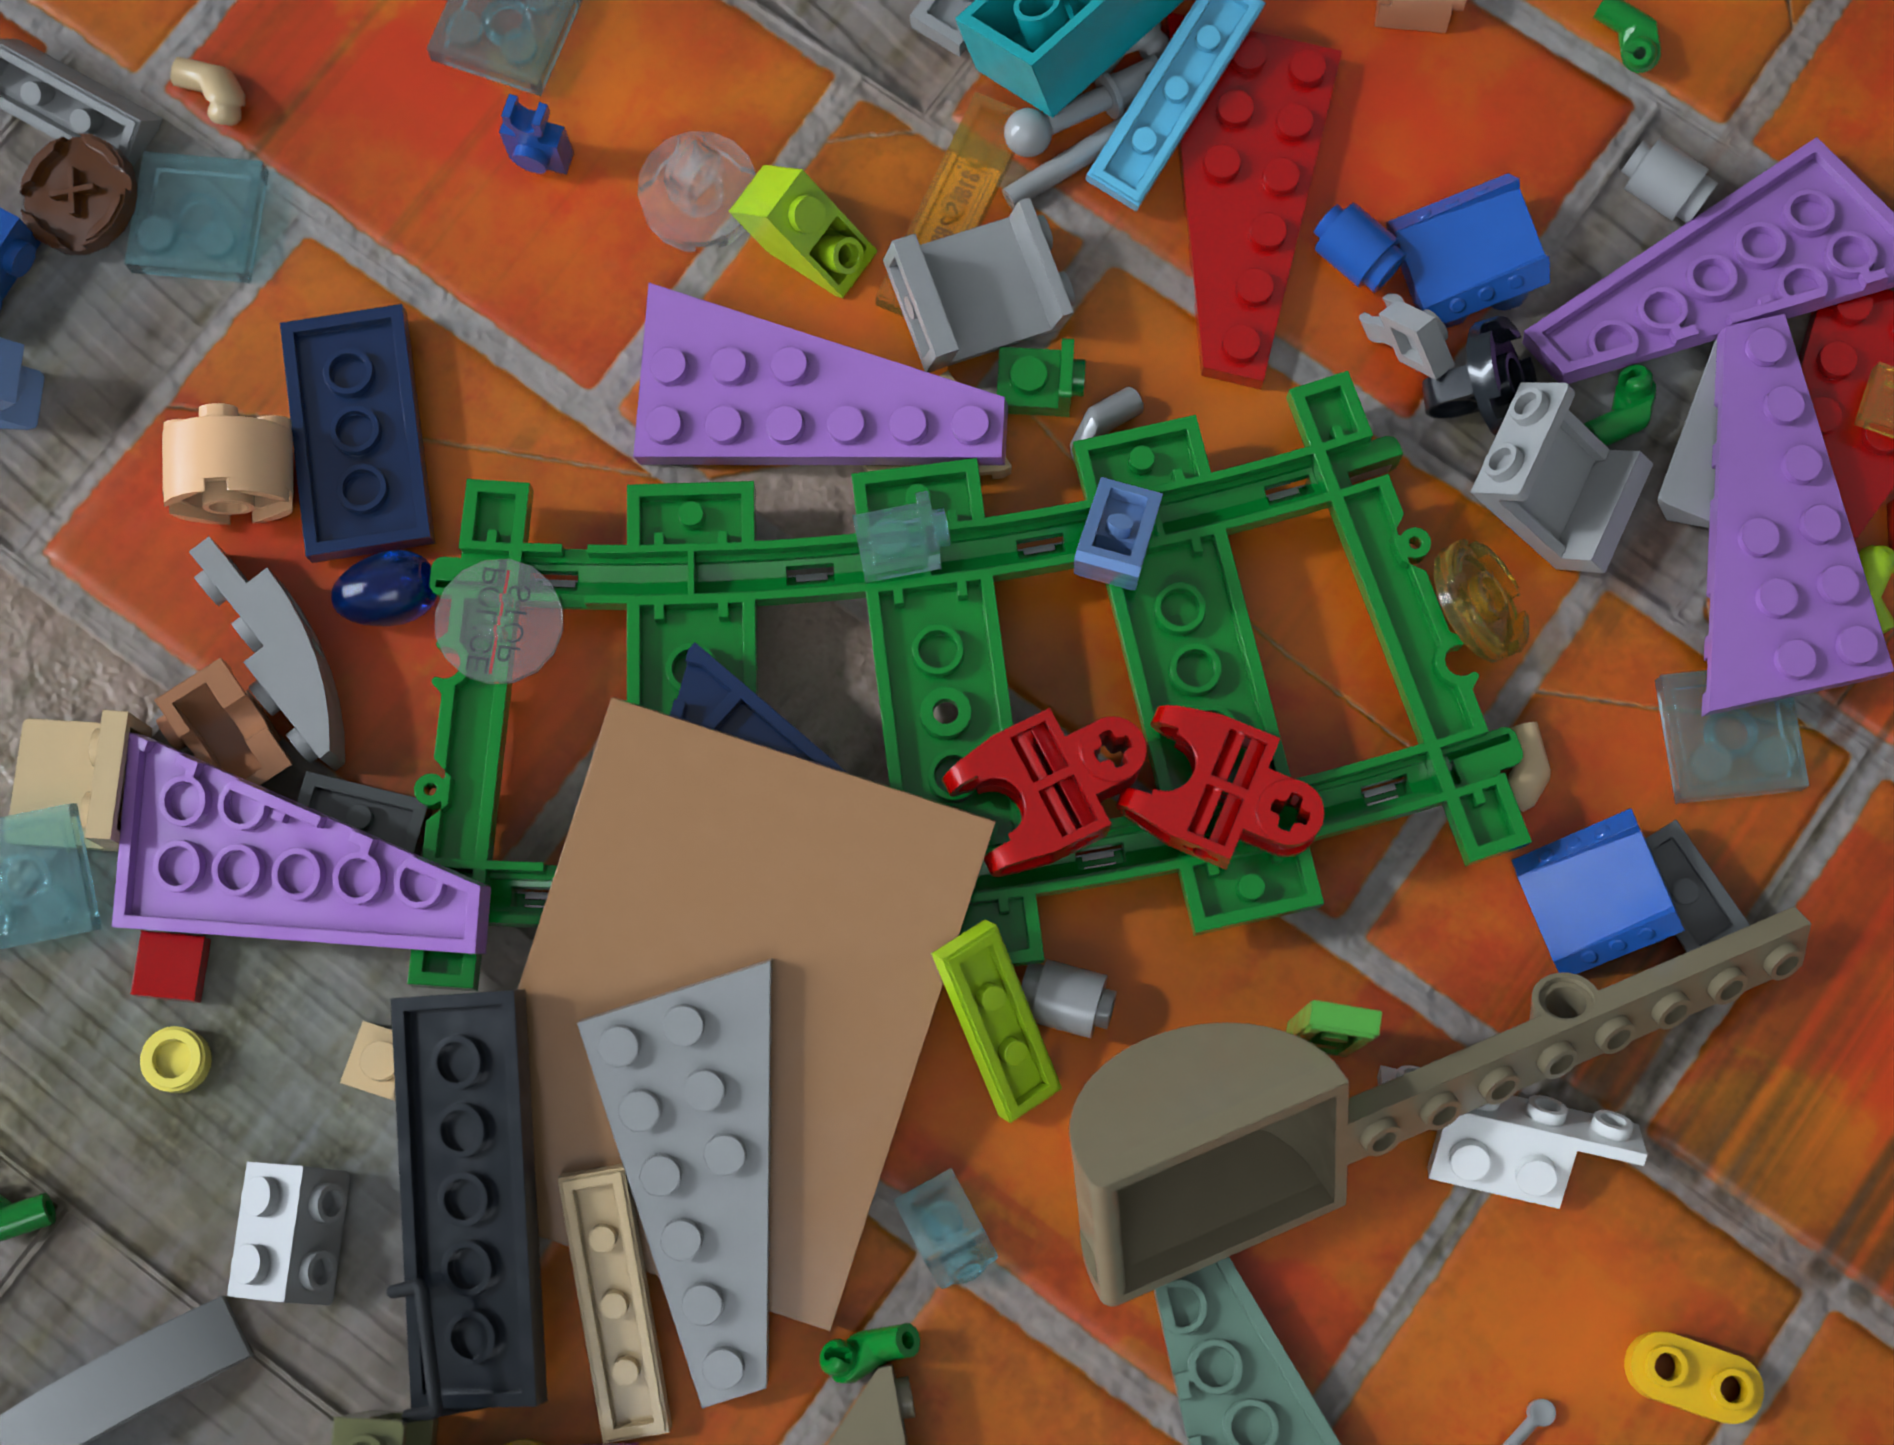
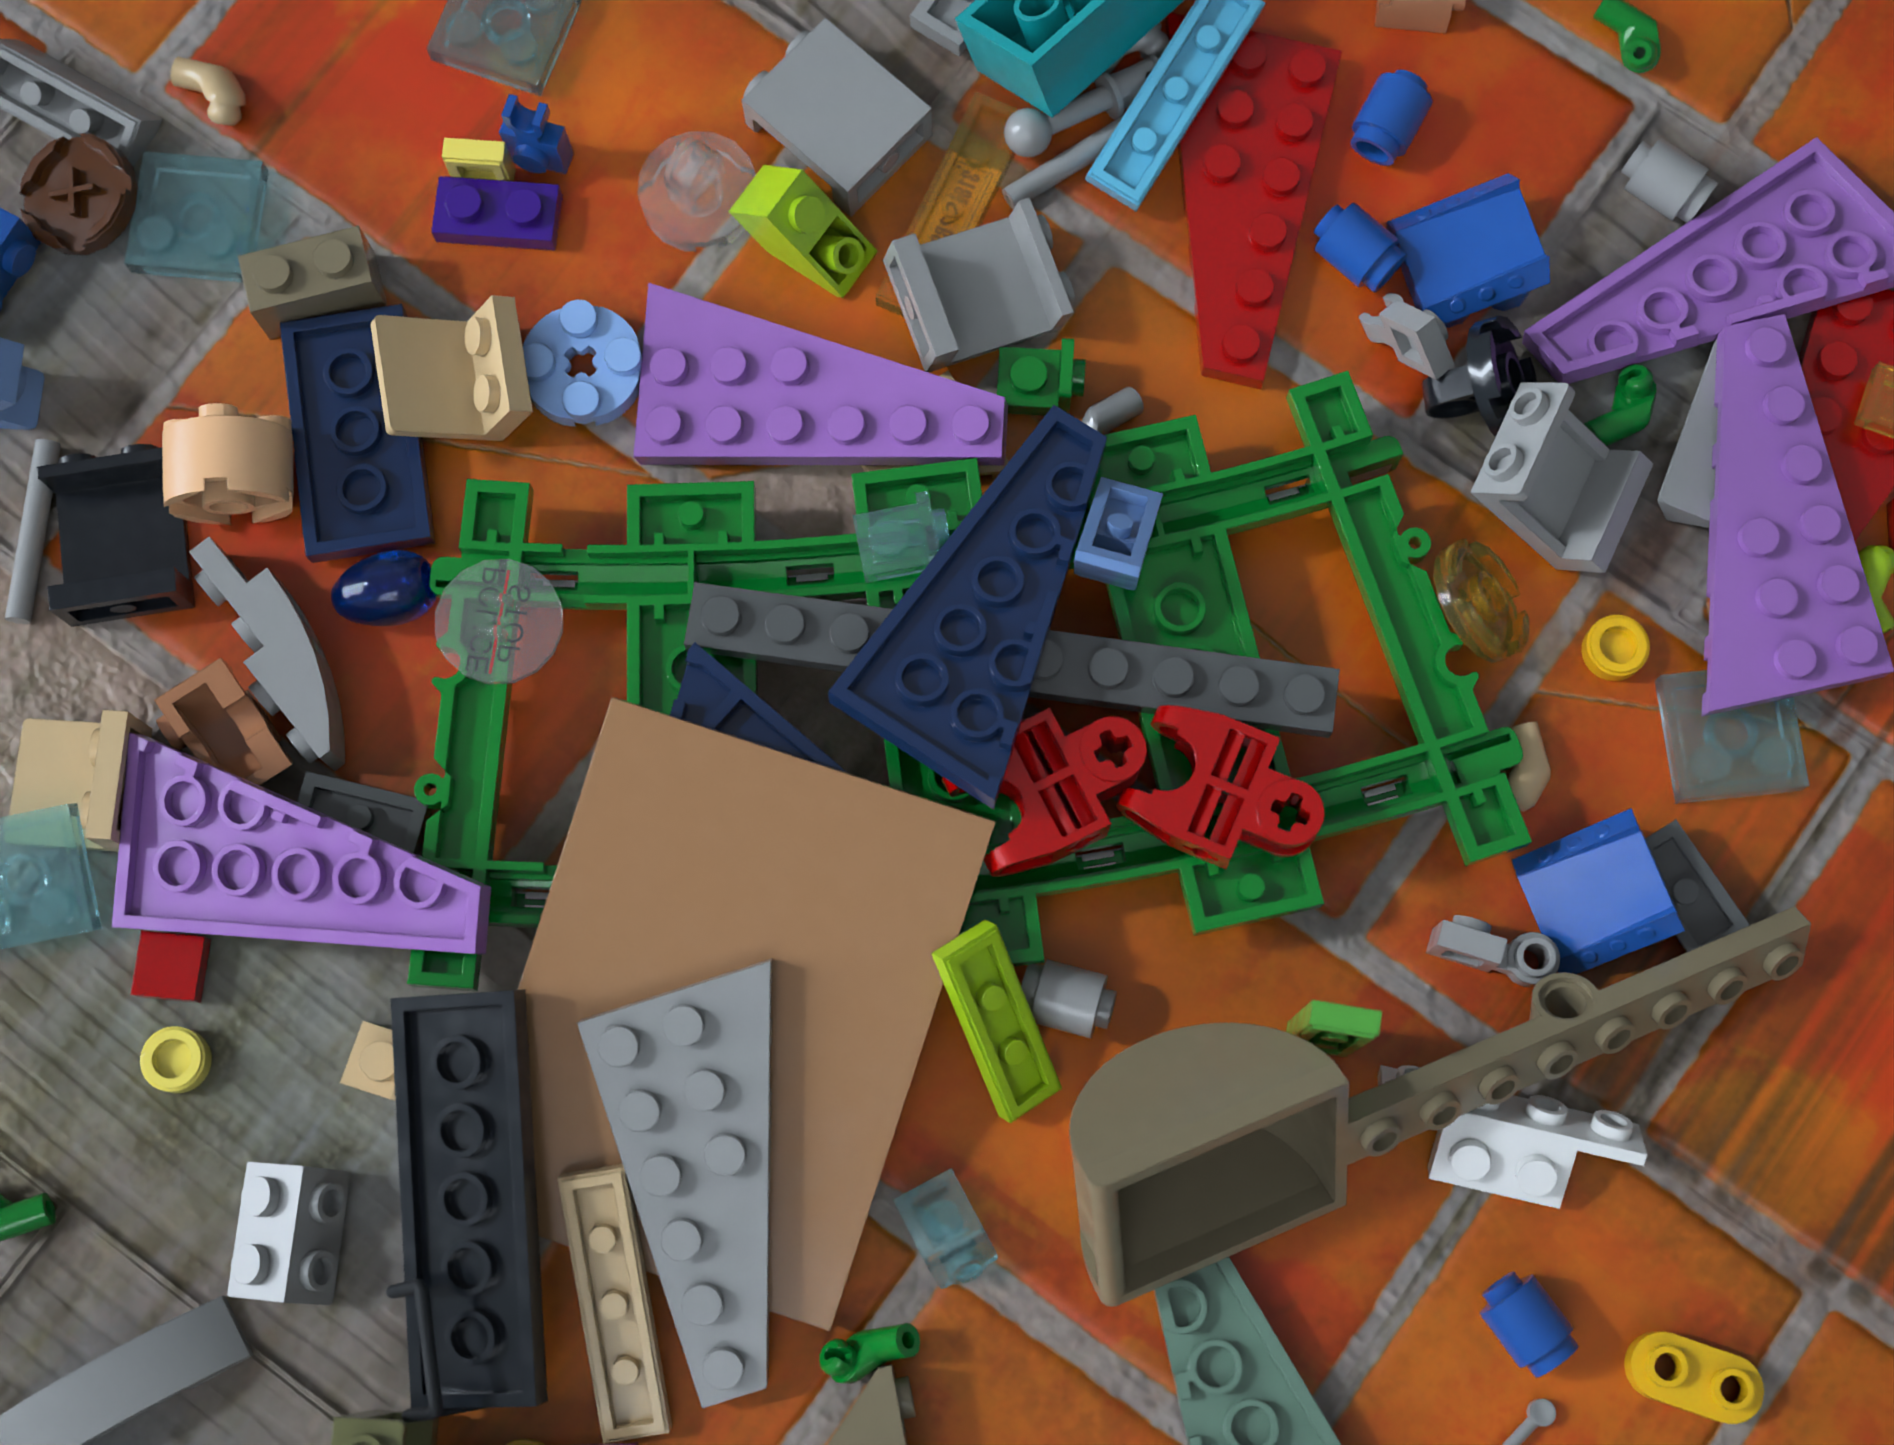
(31, 536): none -> light grey bar
(117, 538): none -> black panel
(312, 279): none -> dark tan brick
(453, 374): none -> tan bracket
(478, 159): none -> light yellow tile
(497, 213): none -> dark purple plate
(575, 331): none -> light blue plate
(838, 113): none -> light grey panel
(967, 637): none -> dark blue wing
(1070, 670): none -> dark grey plate
(1390, 117): none -> blue brick
(1472, 945): none -> light grey plate
(1528, 1323): none -> blue brick
(1615, 647): none -> yellow tile

